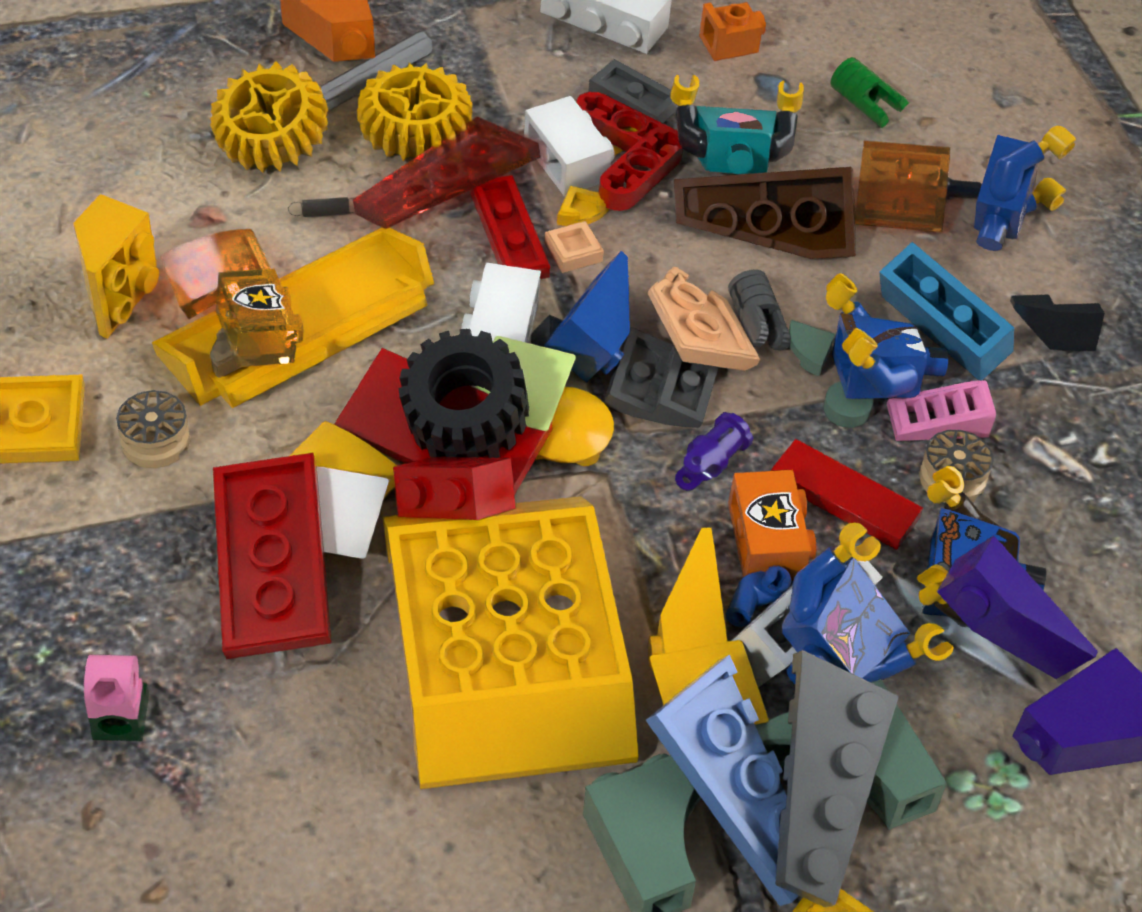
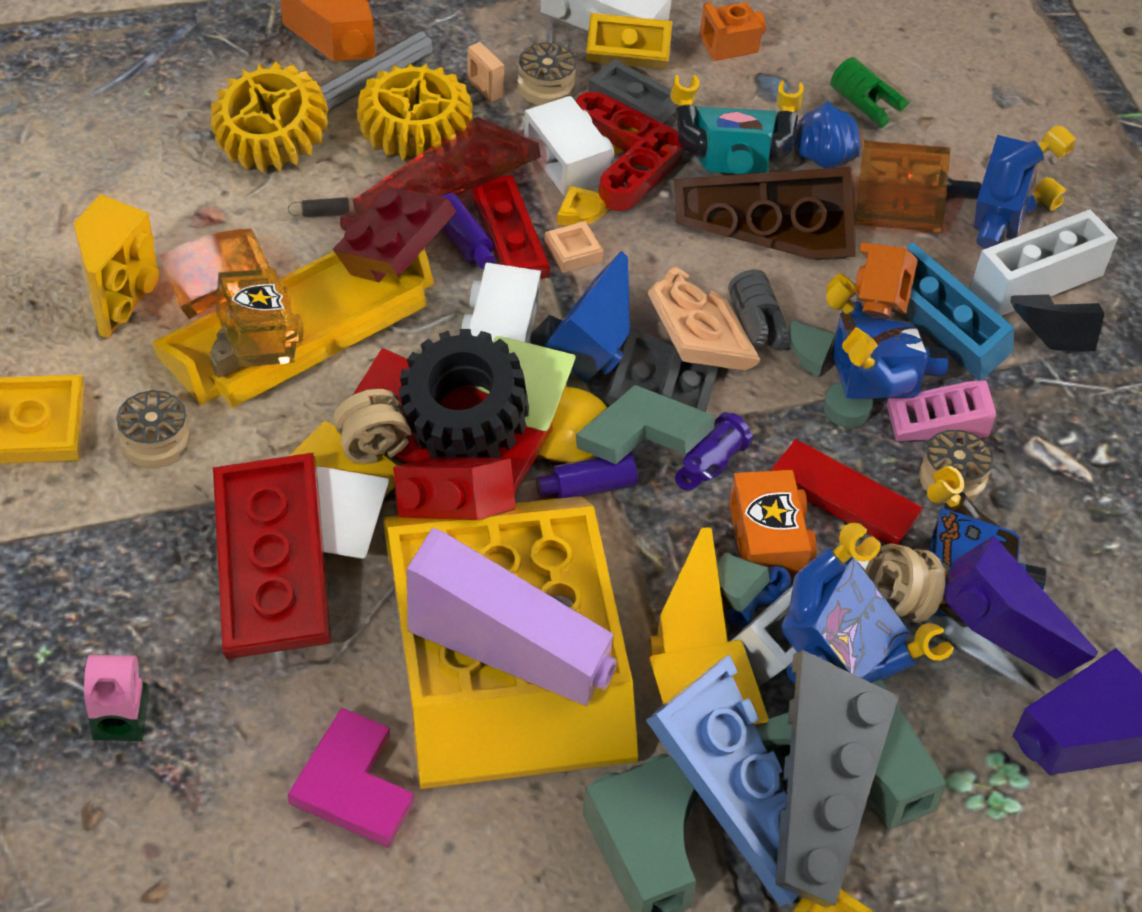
(339, 785): none -> dark pink tile
(371, 426): none -> tan wheel
(391, 232): none -> dark red plate
(468, 235): none -> dark purple cylinder
(485, 72): none -> light nougat tile
(504, 621): none -> lavender slope
(546, 76): none -> tan wheel
(588, 477): none -> dark purple cylinder
(629, 40): none -> yellow slope
(644, 416): none -> sand green tile
(740, 580): none -> sand green tile
(828, 137): none -> blue hair
(885, 279): none -> orange brick
(908, 581): none -> tan wheel
(1044, 261): none -> white brick

